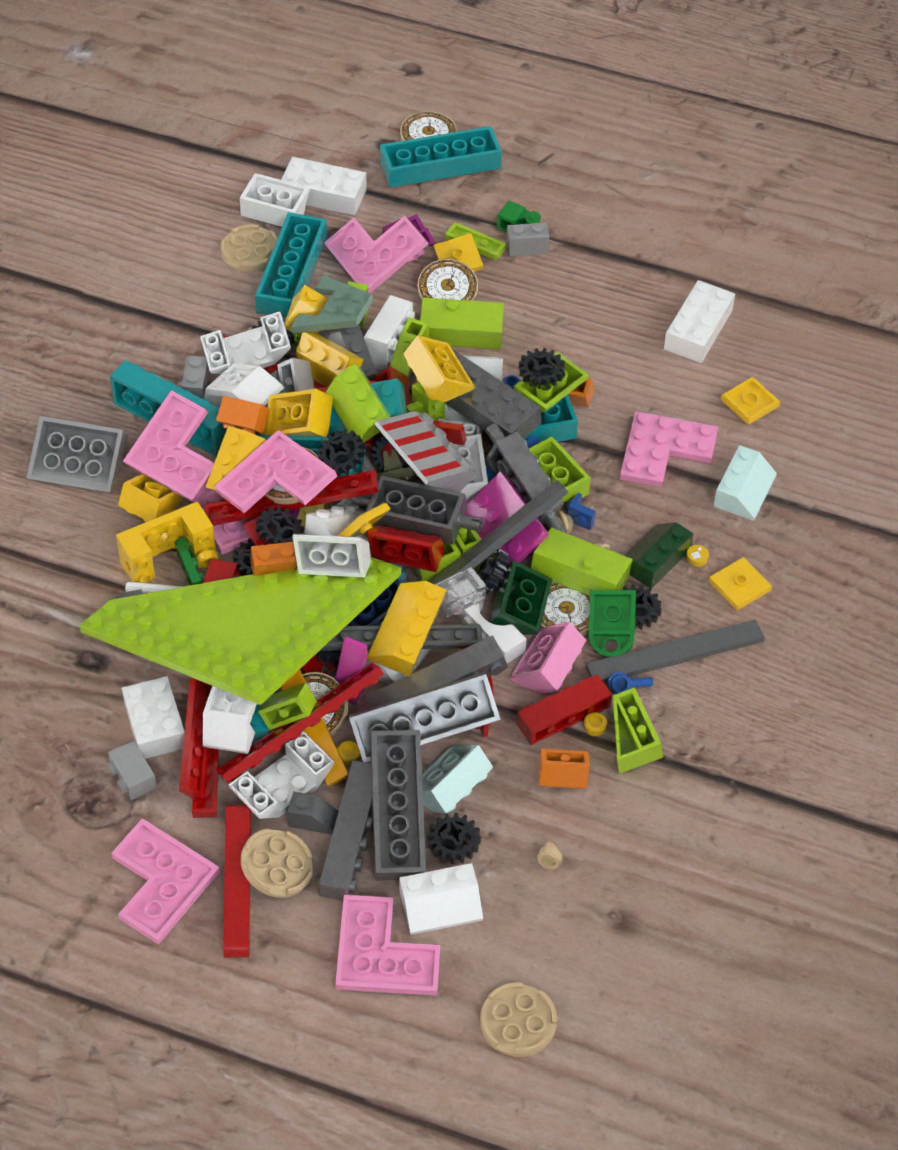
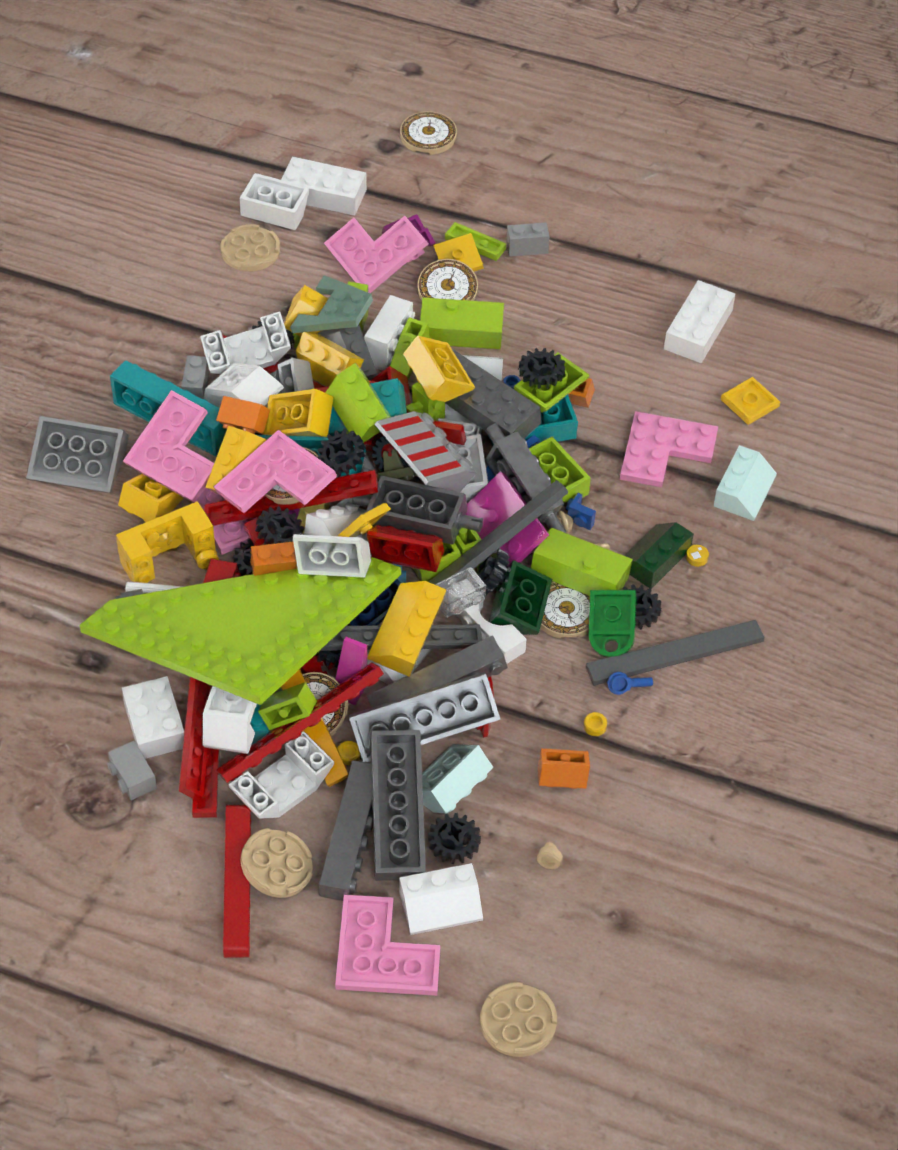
(173, 878): bright pink plate -> none
(188, 562): green hinge -> none
(291, 263): teal brick -> none
(311, 813): dark grey slope -> none
(440, 156): teal brick -> none
(515, 215): green brick -> none
(549, 658): bright pink slope -> none
(563, 709): red brick -> none
(635, 735): lime wedge -> none
(740, 583): yellow plate -> none

